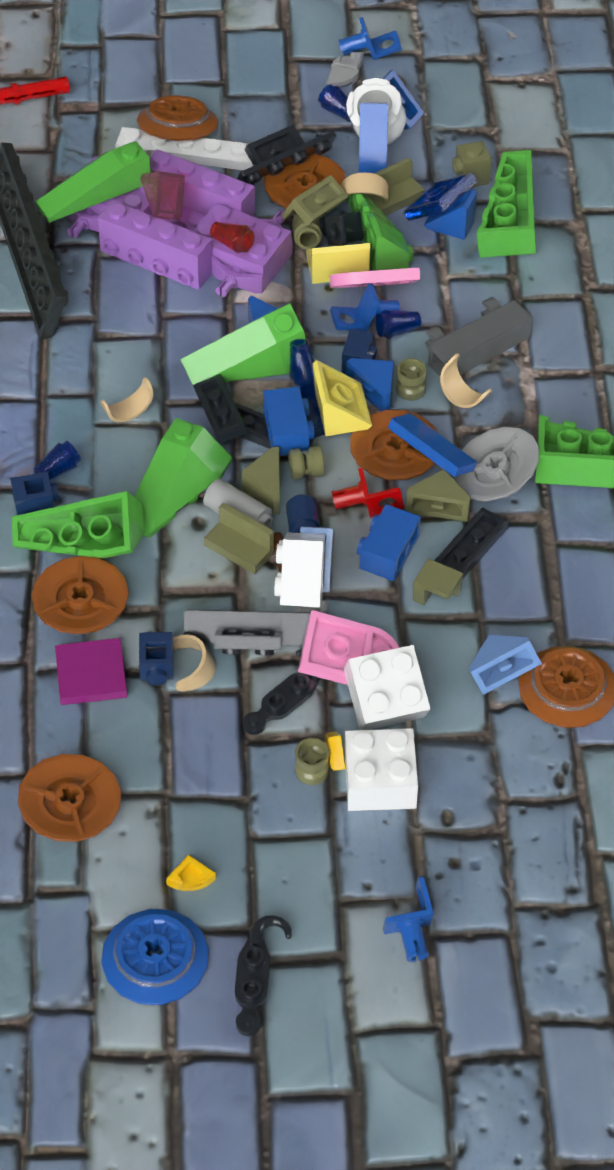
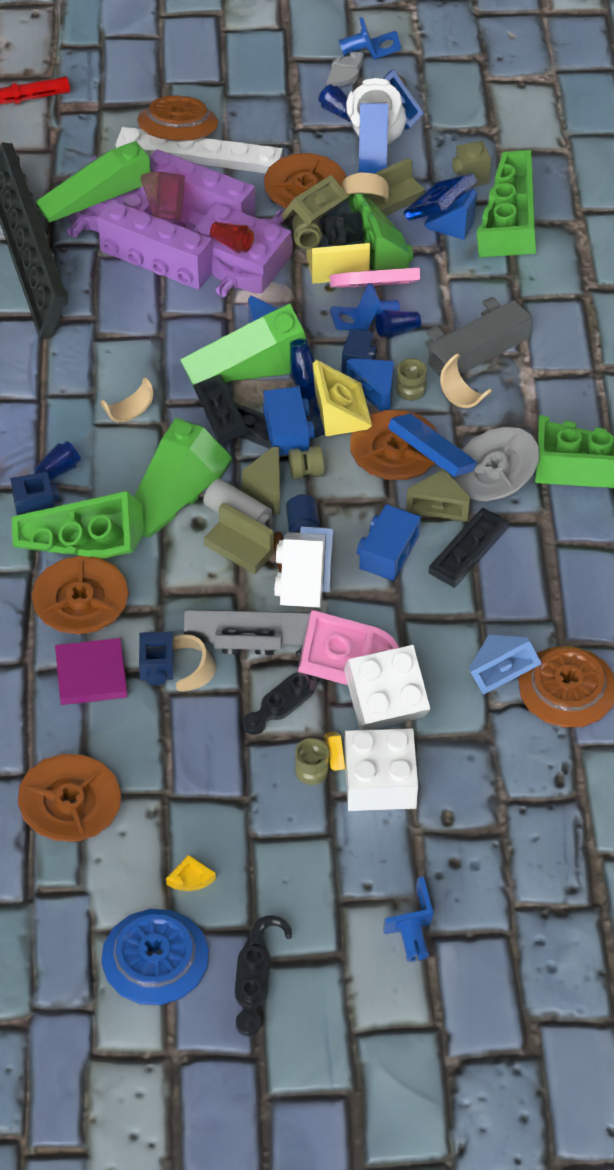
(280, 150): black bracket -> none
(359, 494): red bracket -> none
(438, 580): olive panel -> none

